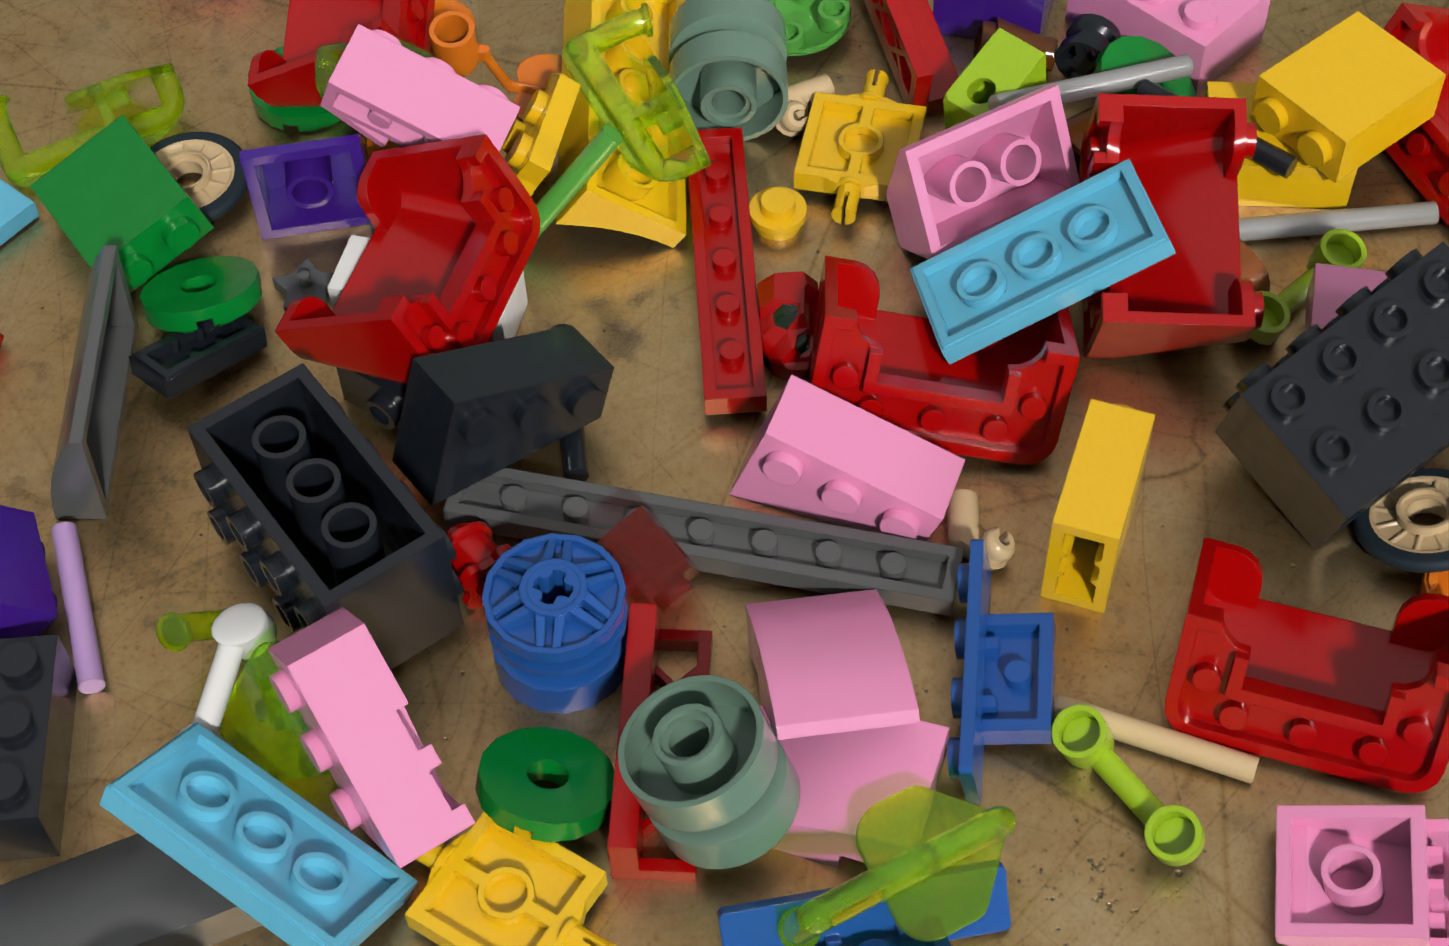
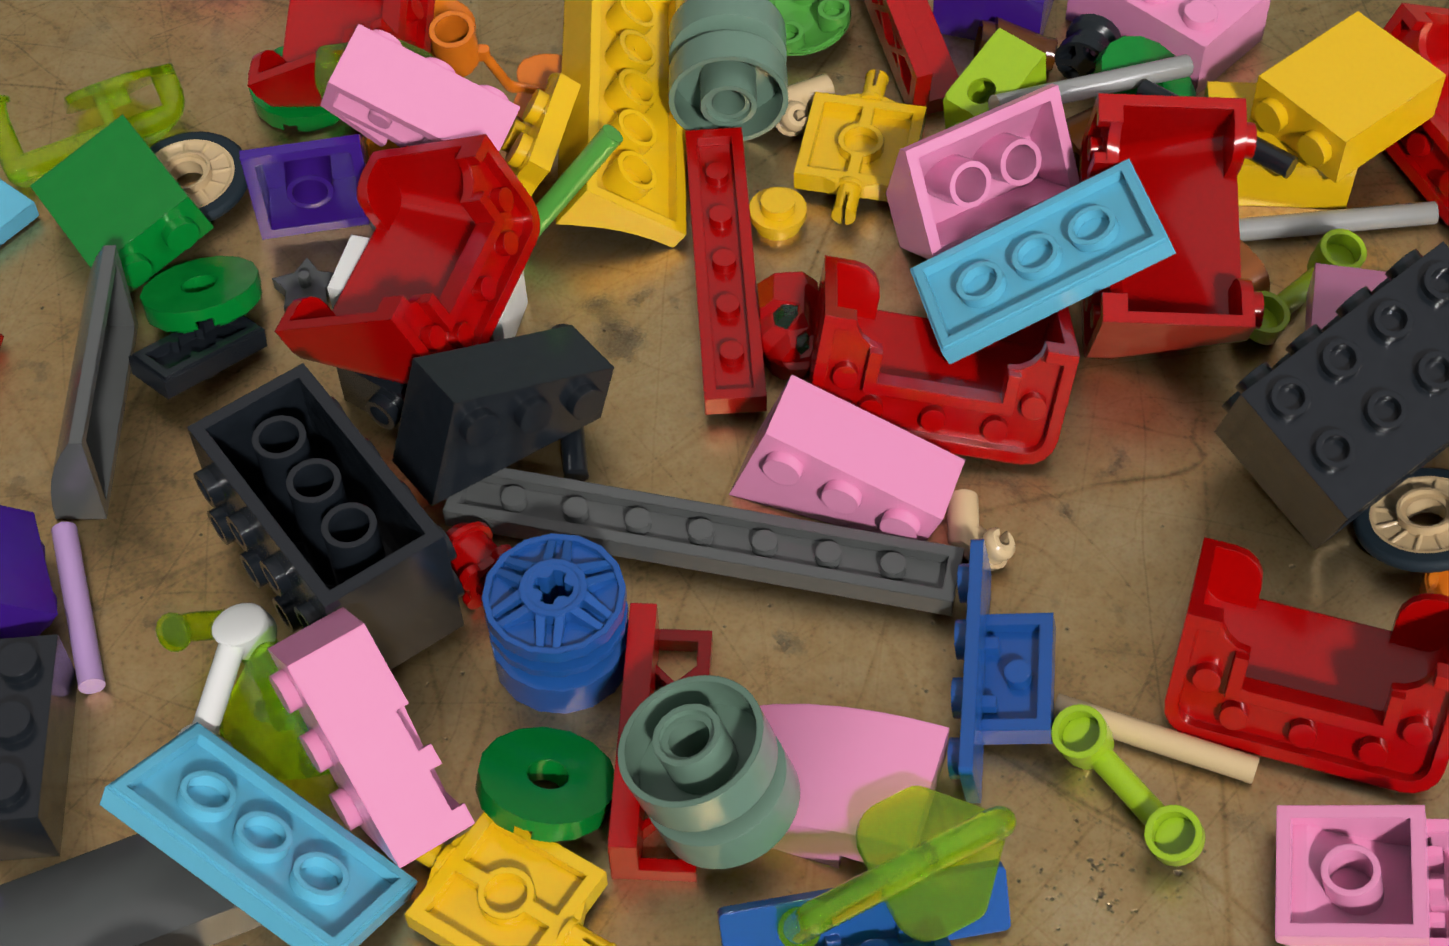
(614, 108): clear neon green piece -> none
(650, 560): clear red brick -> none
(829, 664): bright pink slope -> none
(1096, 505): yellow brick -> none

